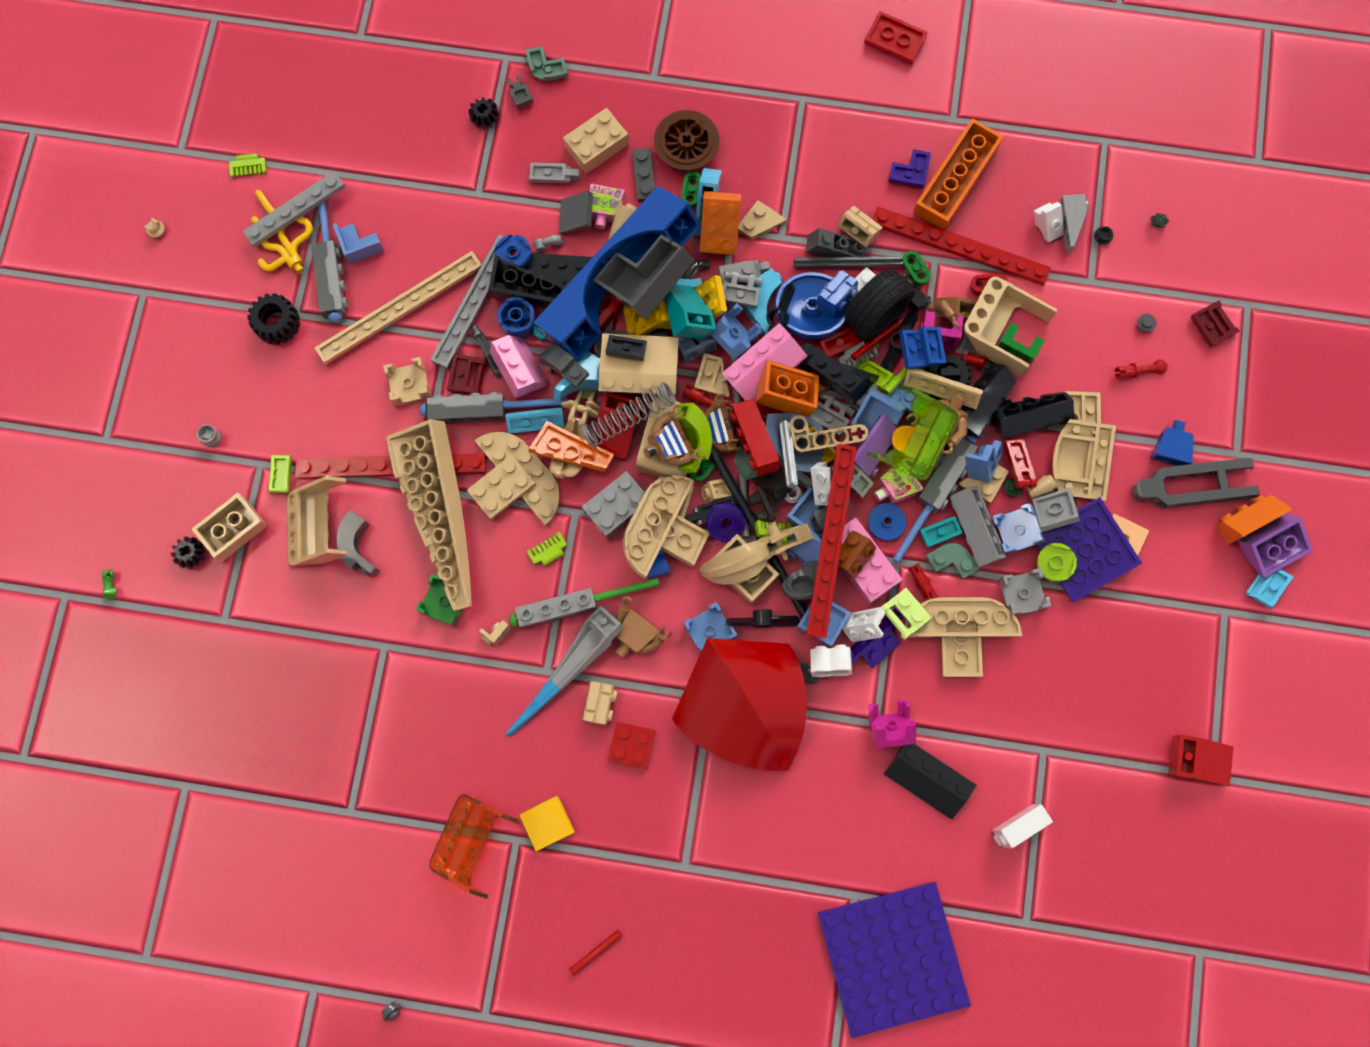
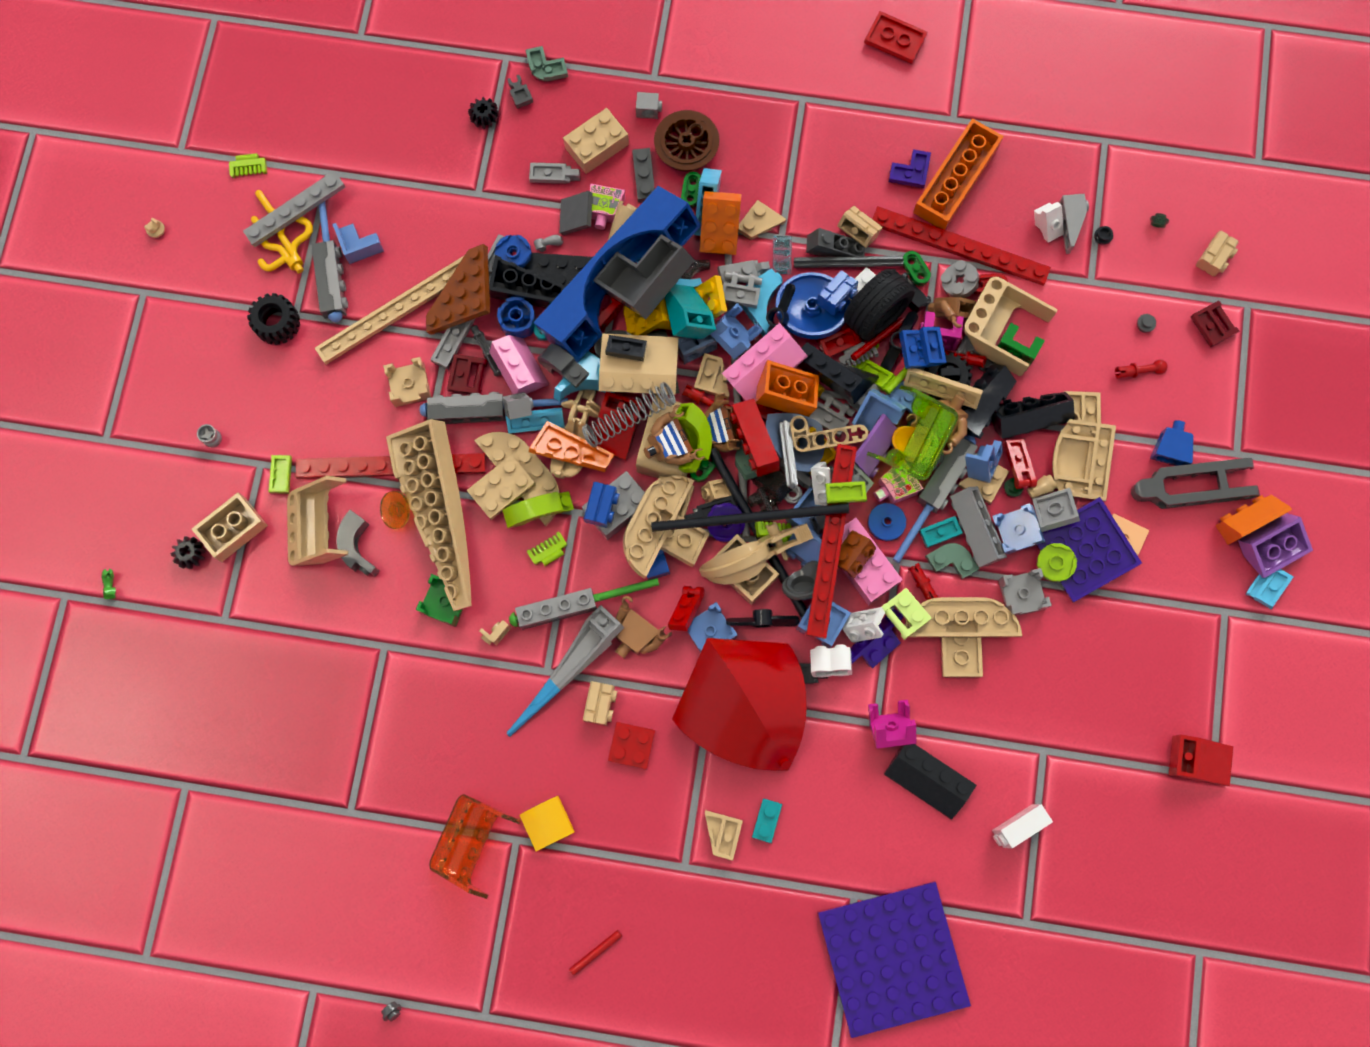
(394, 509): none -> dish
(464, 295): none -> dark orange plate
(517, 405): none -> light grey brick
(537, 507): none -> lime arch
(600, 504): none -> blue brick
(648, 105): none -> light grey brick
(686, 608): none -> red plate
(723, 834): none -> tan wing
(750, 517): none -> black piece
(767, 820): none -> teal plate
(782, 254): none -> clear light blue slope
(845, 492): none -> lime plate
(957, 270): none -> light grey plate
(1217, 253): none -> tan brick

